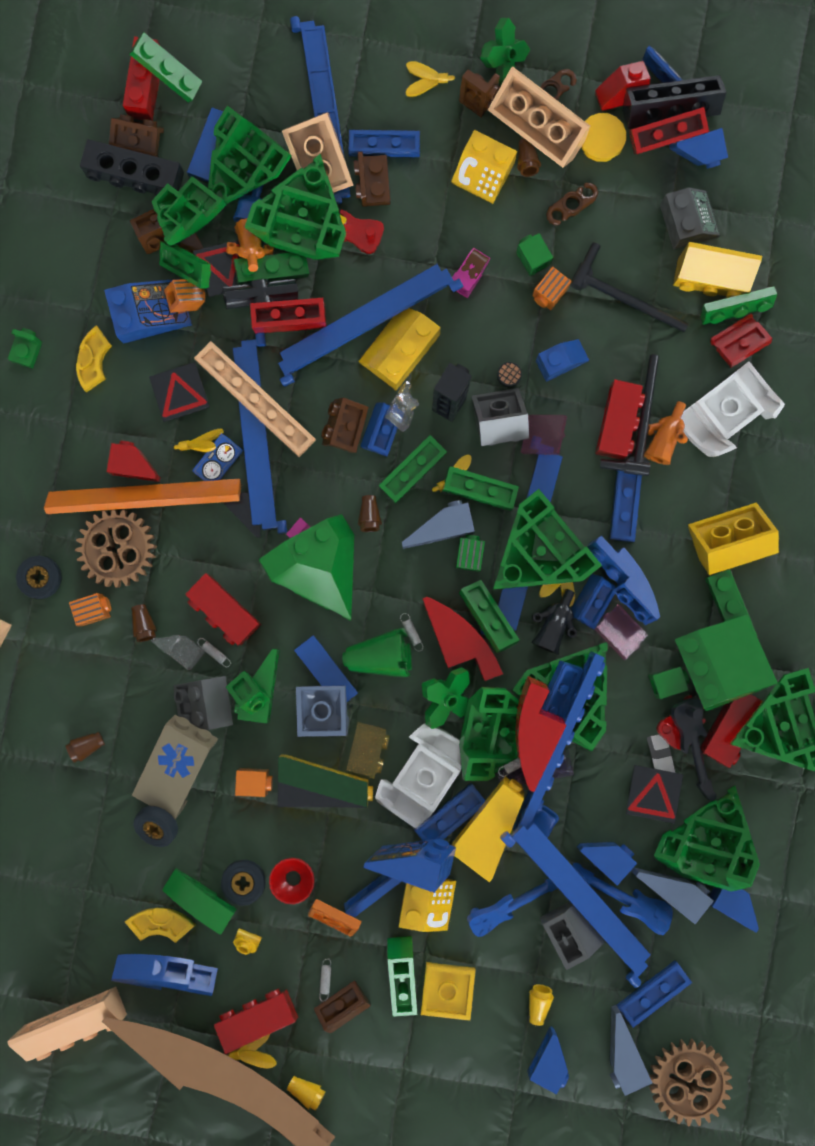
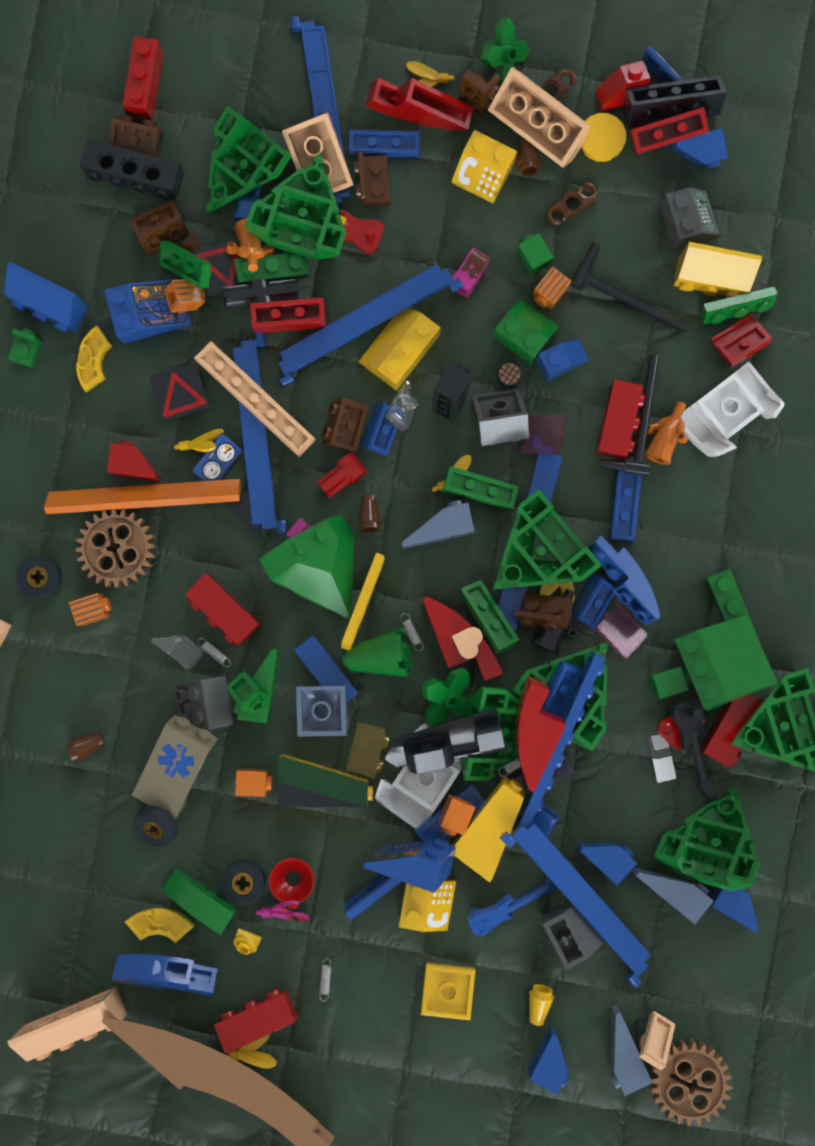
(43, 298): none -> blue slope
(143, 625): reddish brown cone -> none
(165, 67): plate -> none
(185, 210): green slope -> none
(201, 160): blue tile -> none
(284, 911): none -> dark pink piece
(306, 1092): yellow cone -> none
(334, 918): orange tile -> none
(342, 1007): reddish brown slope -> none
(346, 472): none -> red piece
(362, 602): none -> yellow tile
(402, 976): green slope -> none
(412, 469): green plate -> none
(419, 105): none -> red slope
(441, 744): none -> black panel
(456, 815): none -> orange brick
(467, 642): none -> light nougat tile
(470, 553): green brick -> none
(525, 331): none -> green slope
(545, 611): none -> reddish brown bracket
(653, 912): blue piece -> none
(654, 794): black piece -> none
(654, 993): blue tile -> none
(657, 1040): none -> light nougat tile
(734, 538): yellow slope -> none

